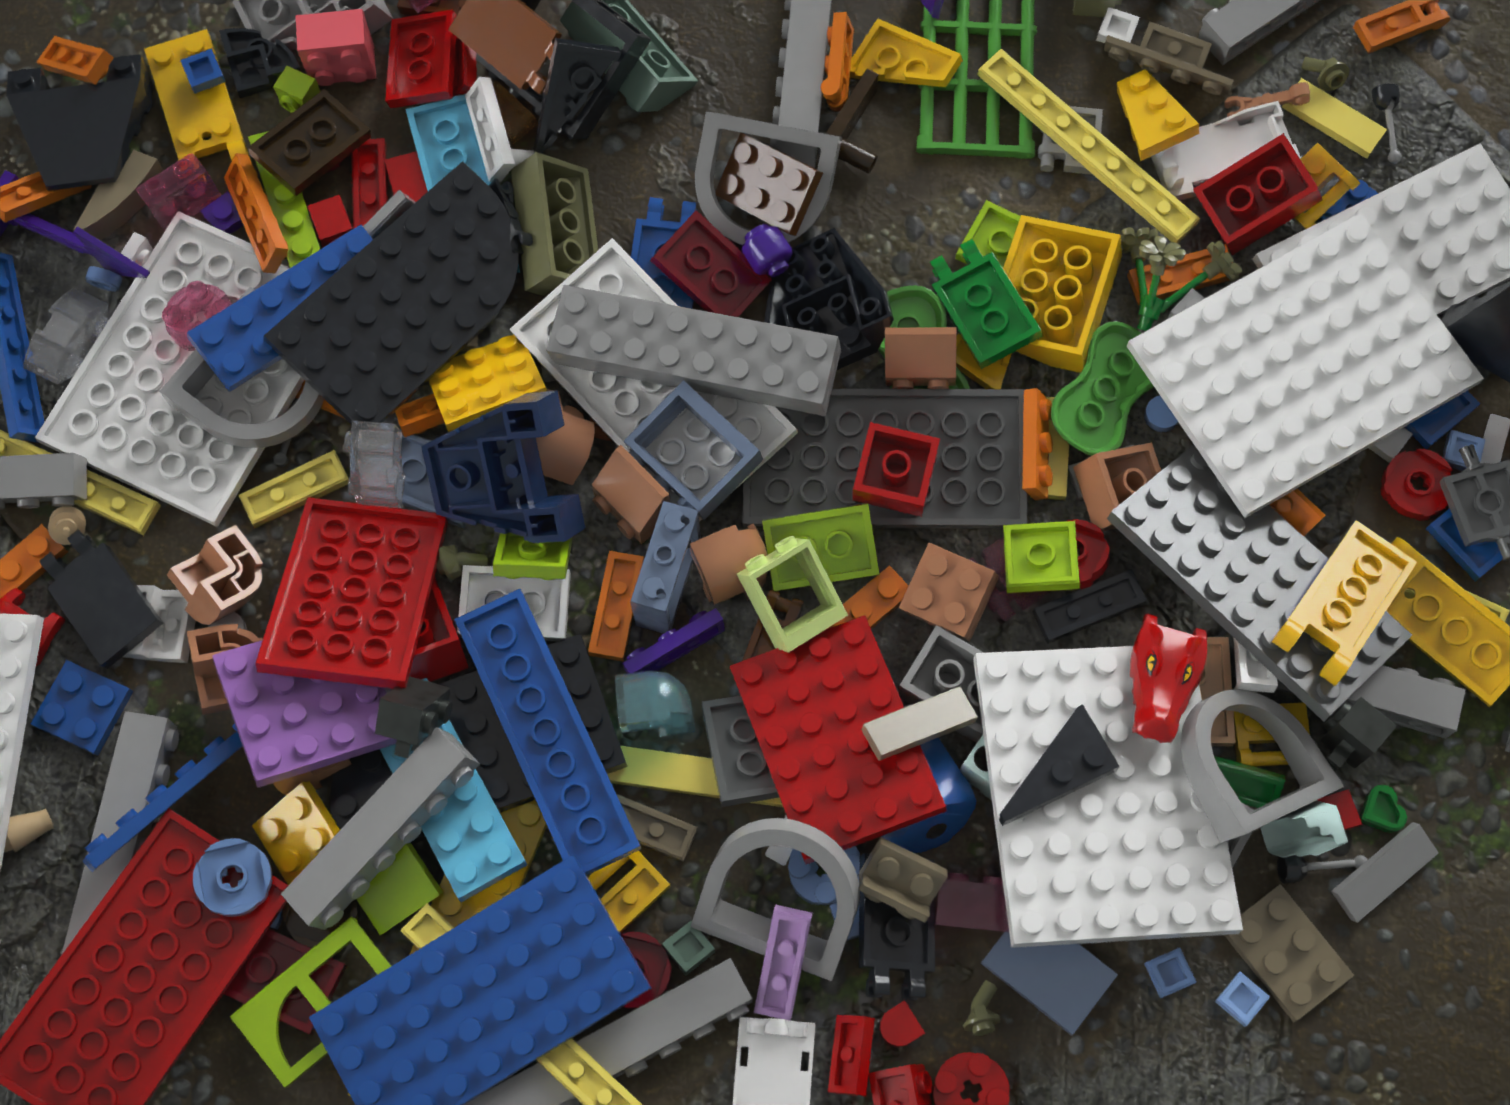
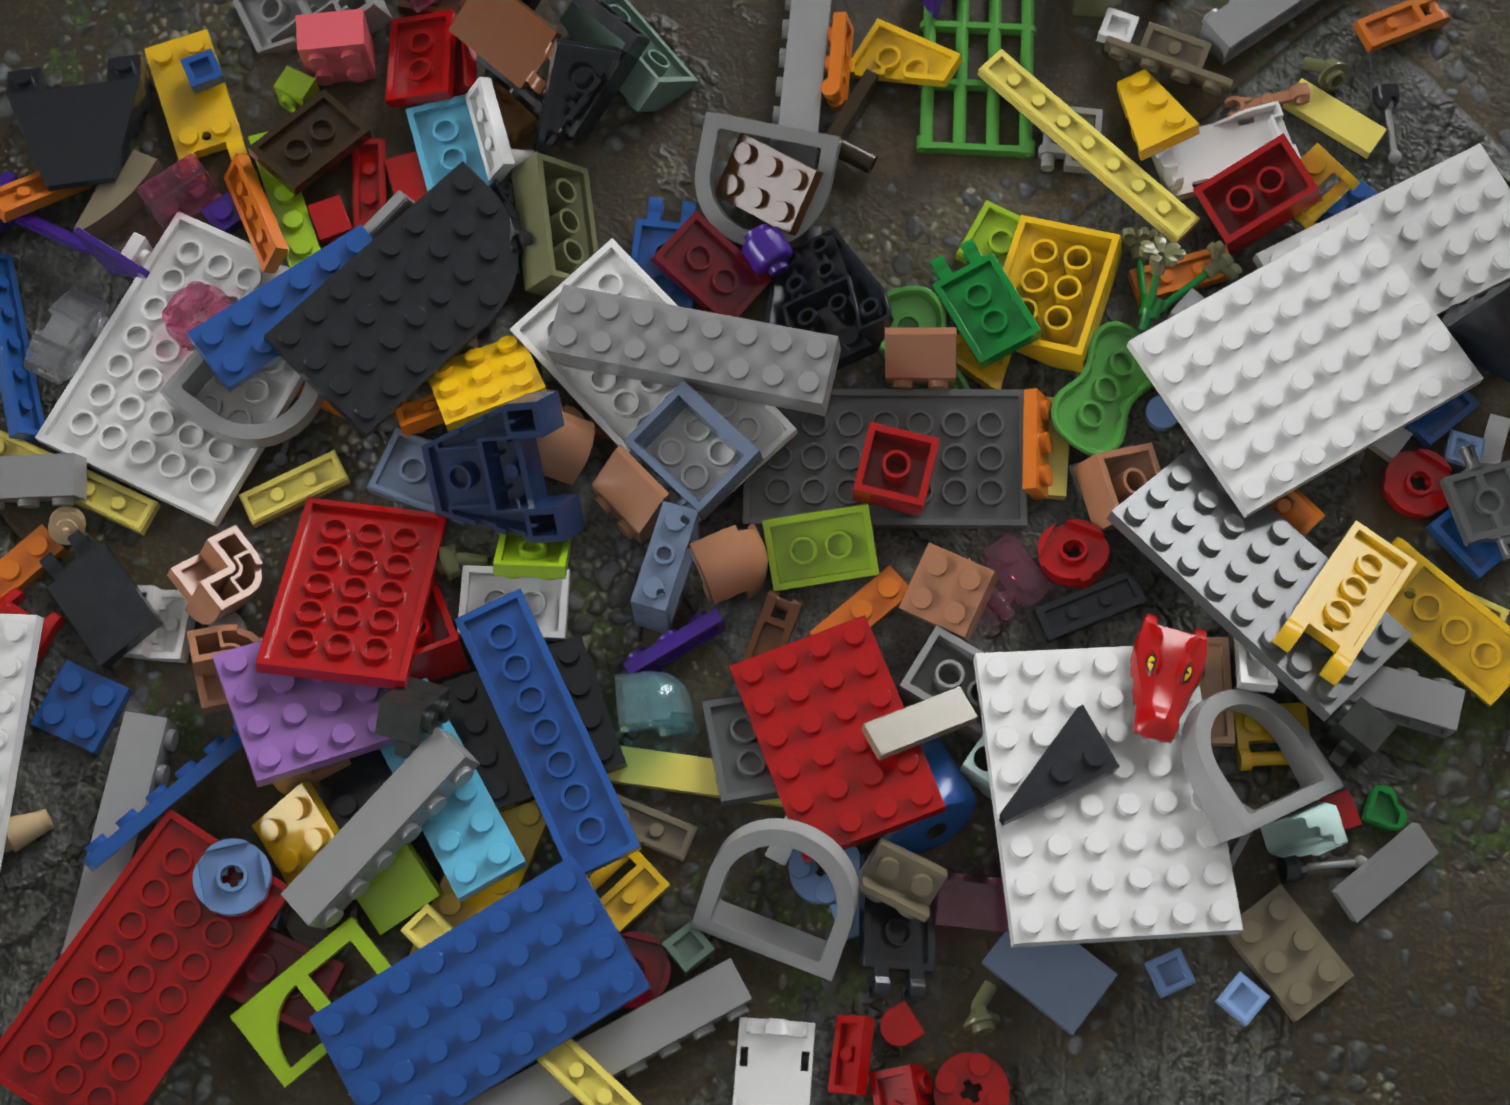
(75, 60): orange plate -> none
(103, 279): medium blue tile -> none
(255, 60): black brick -> none
(375, 464): clear brick -> none
(614, 608): orange plate -> none
(783, 962): lavender tile -> none
(813, 622): yellowish green window -> none
(1041, 557): lime tile -> none
(1251, 784): green tile -> none

